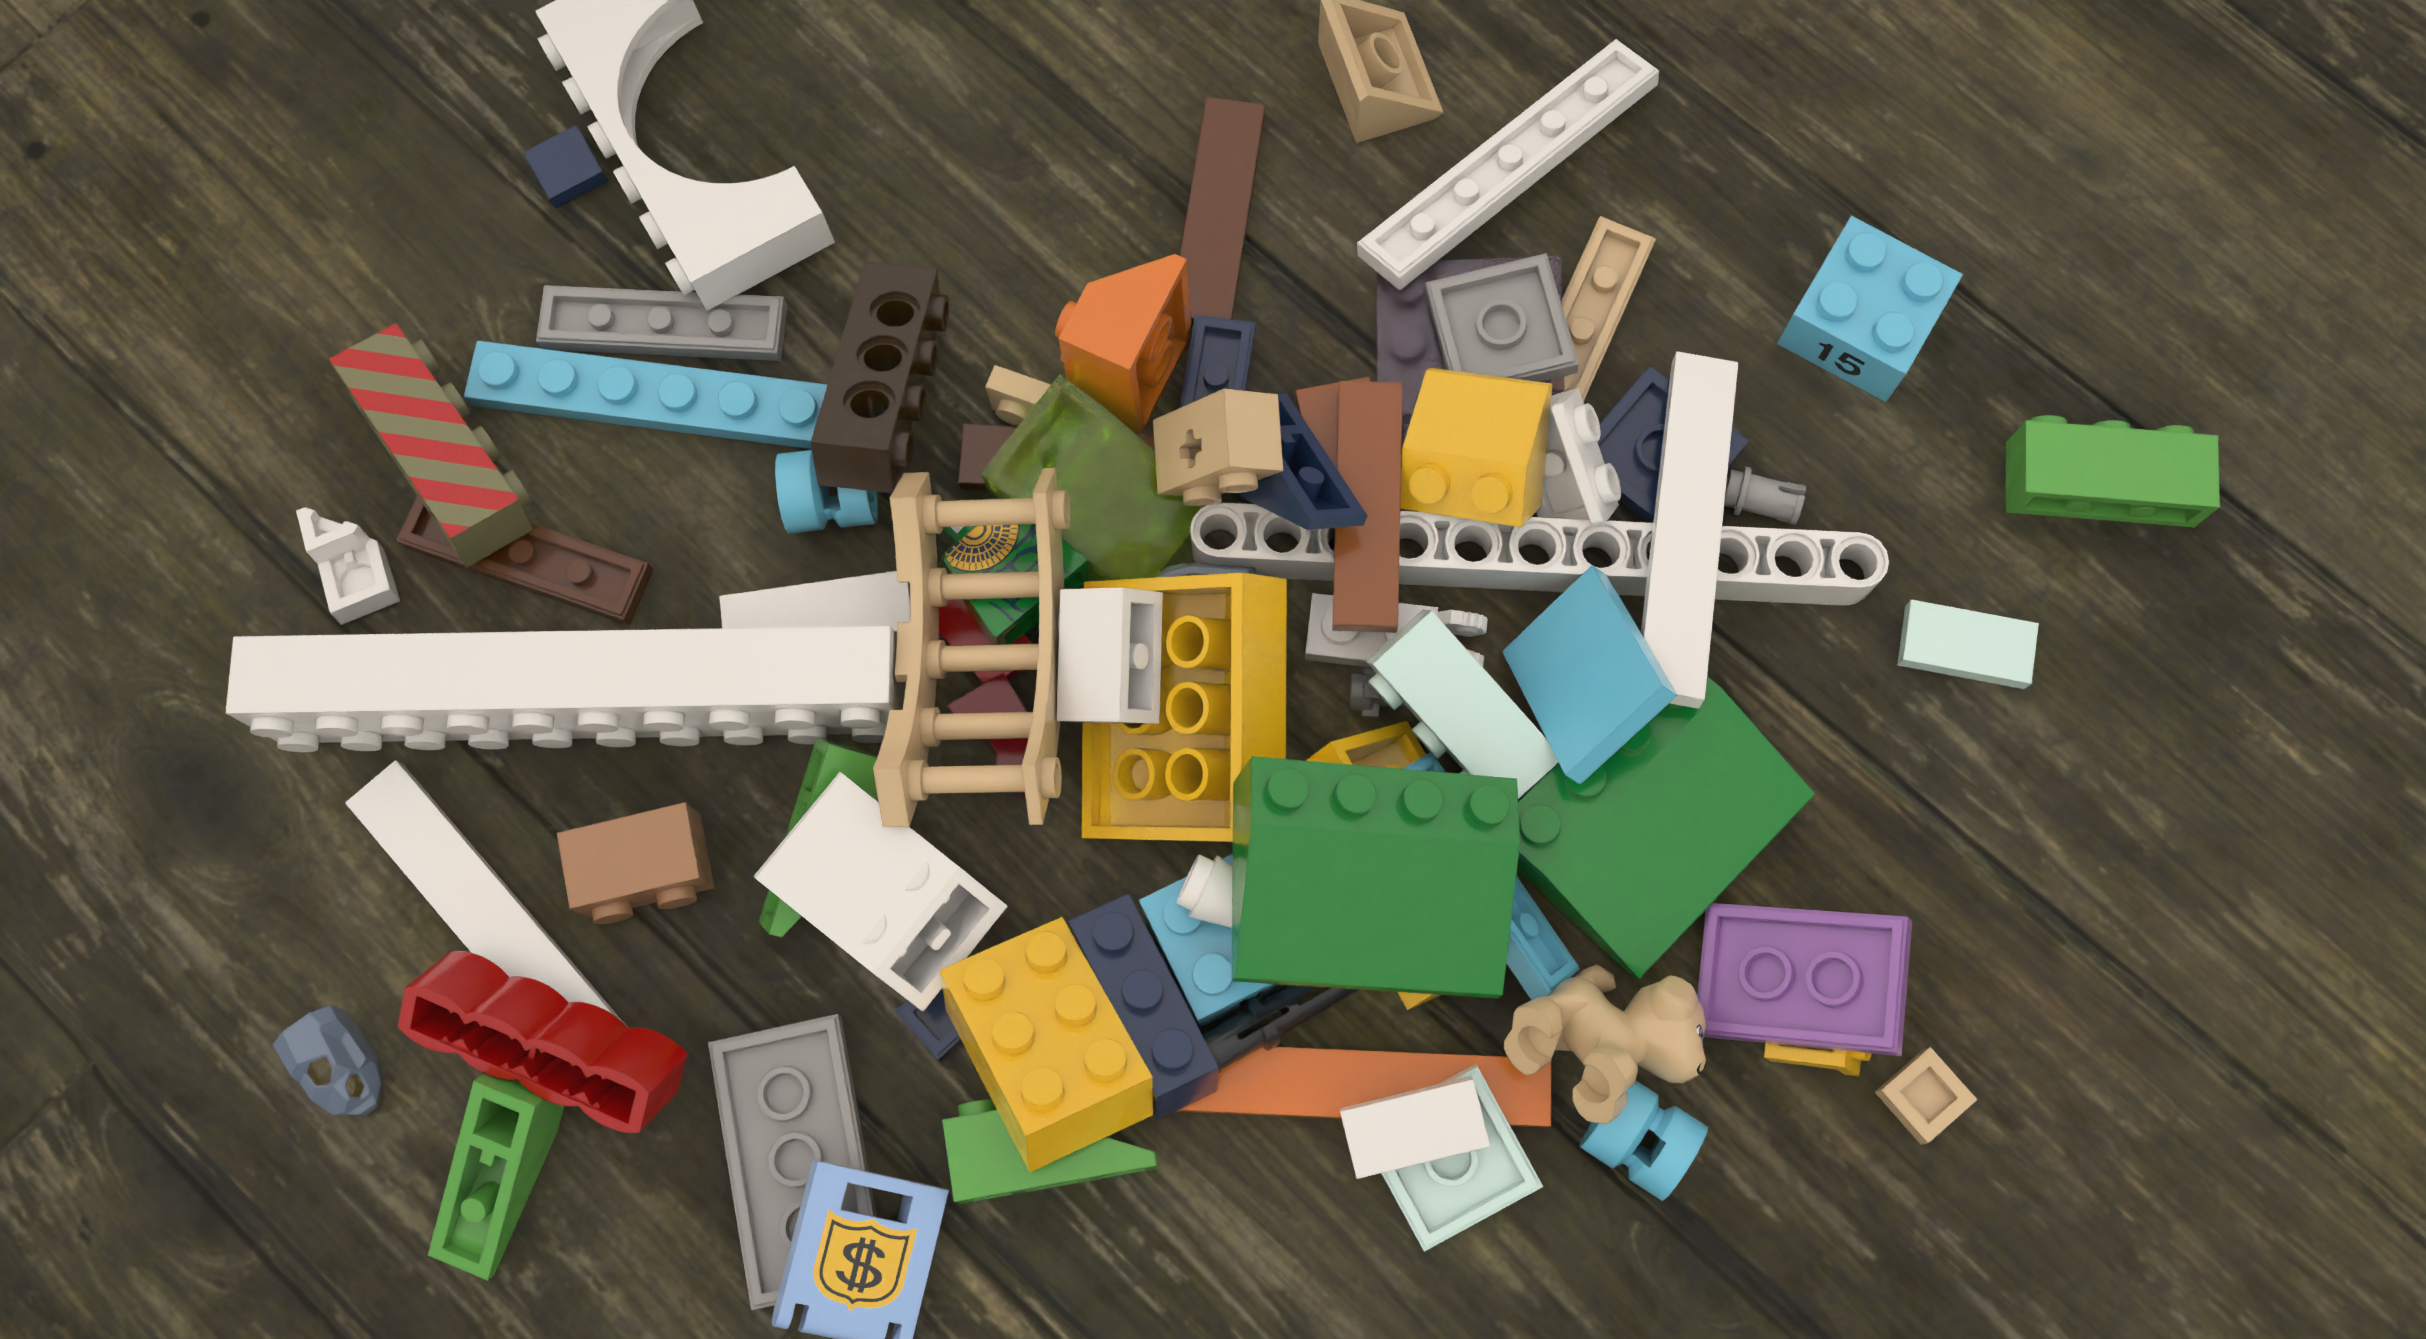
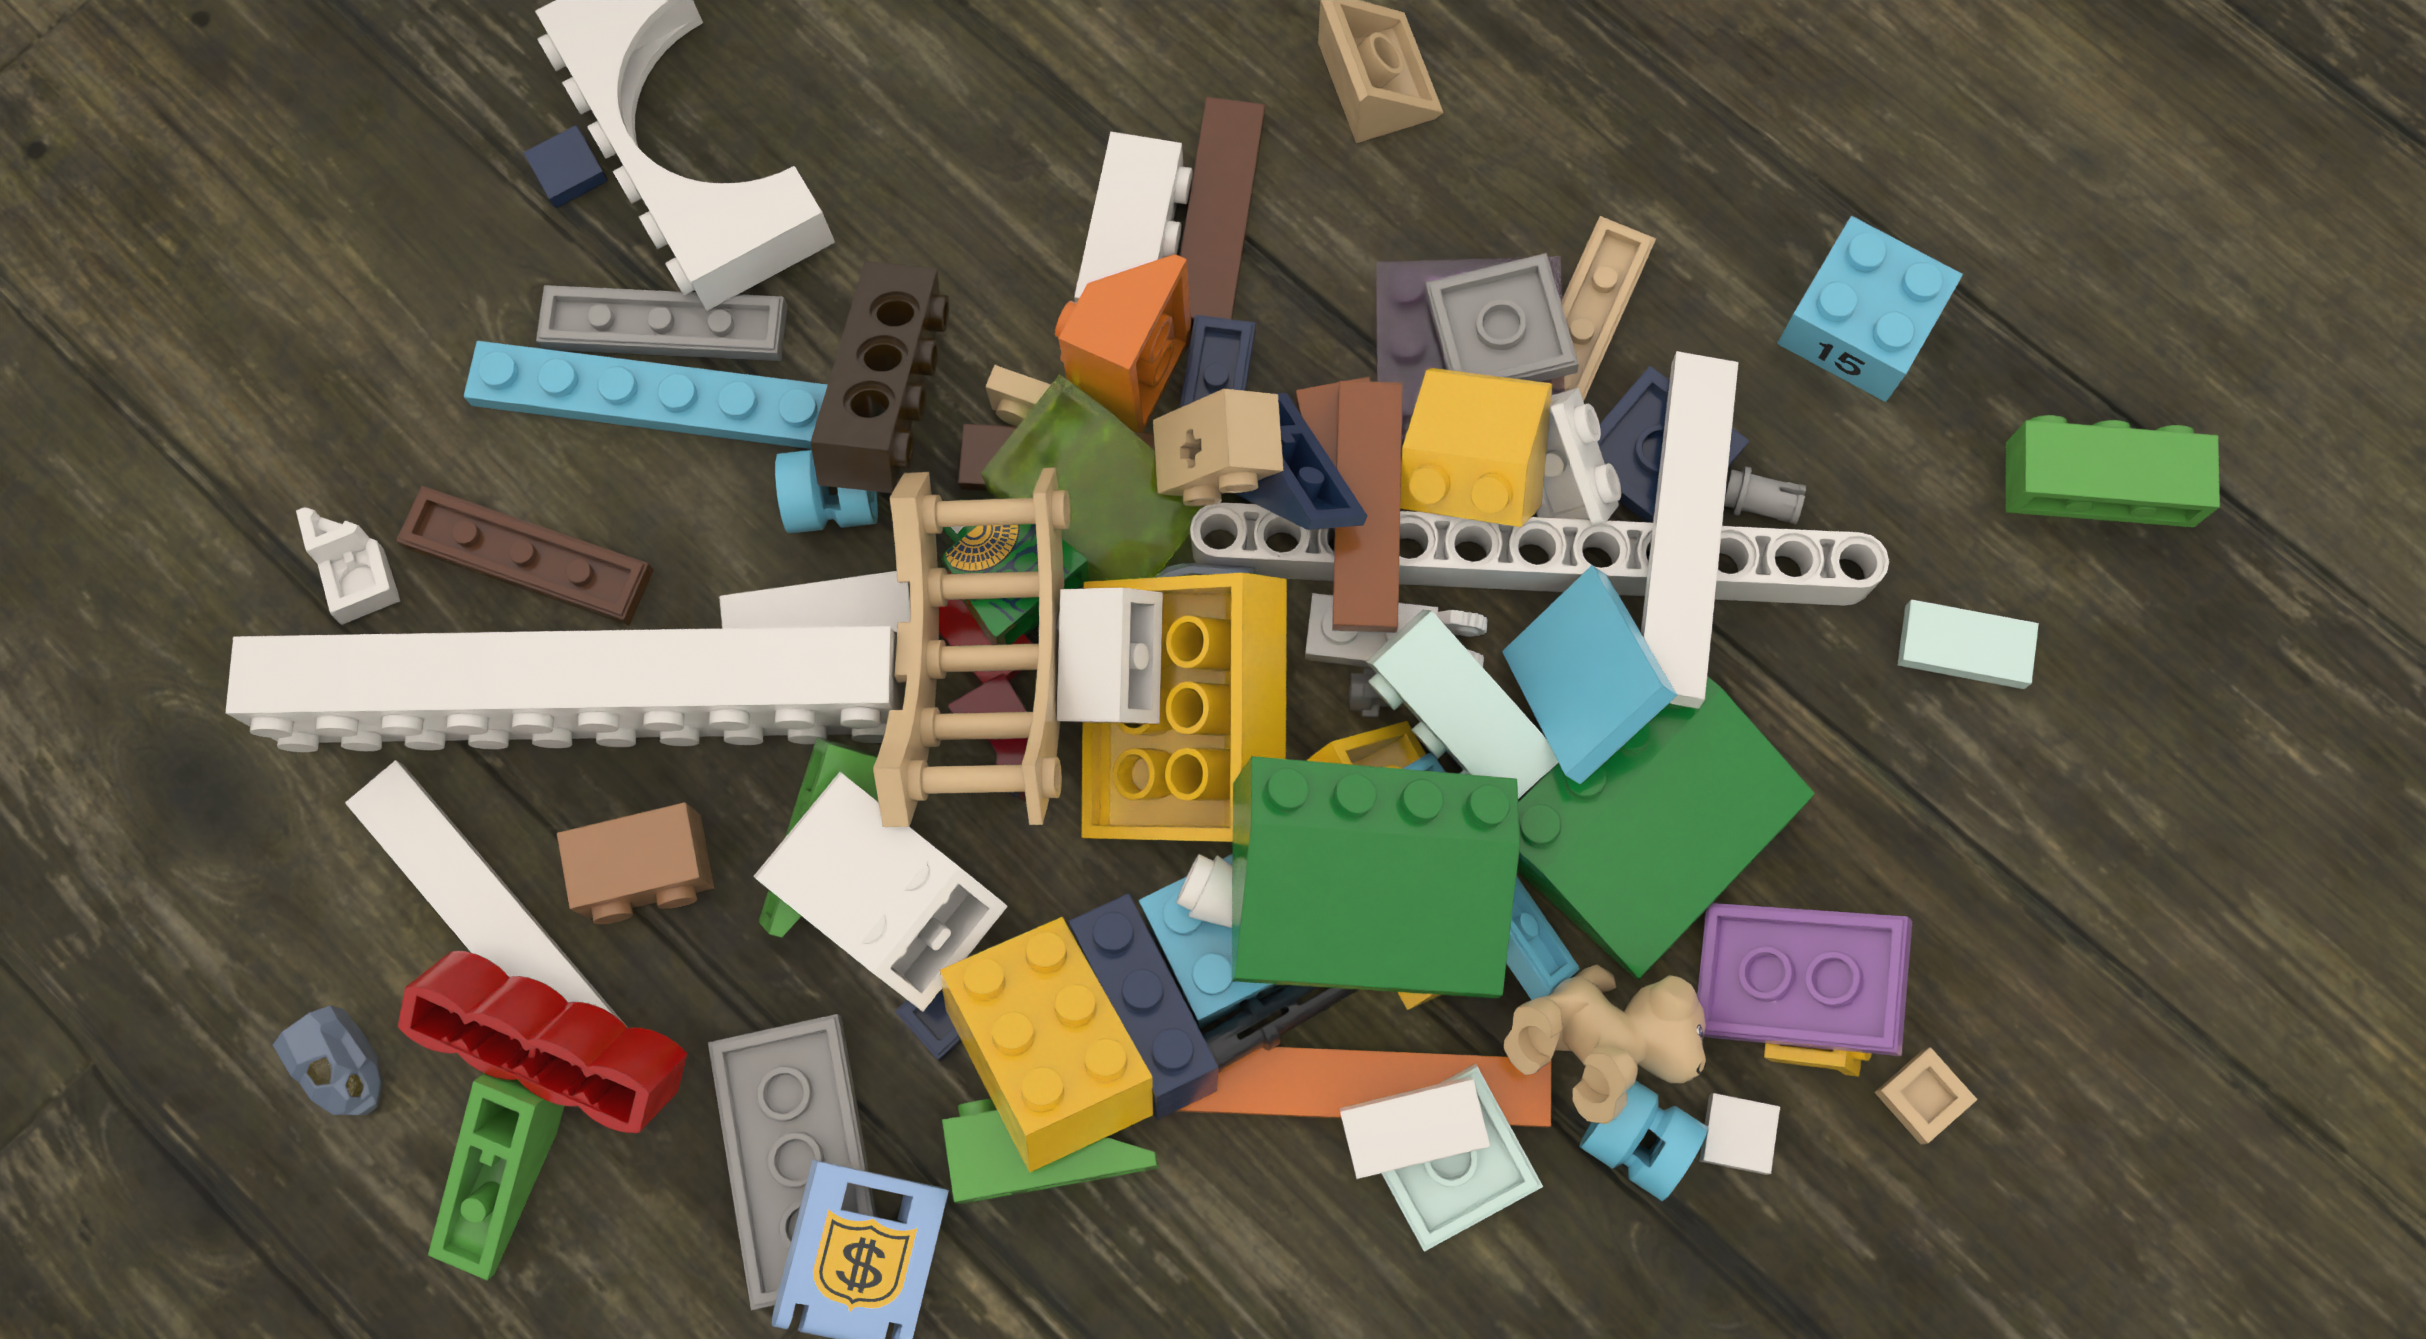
(433, 444): olive brick -> none
(1135, 206): none -> white brick
(1507, 164): white tile -> none
(1740, 1134): none -> white tile

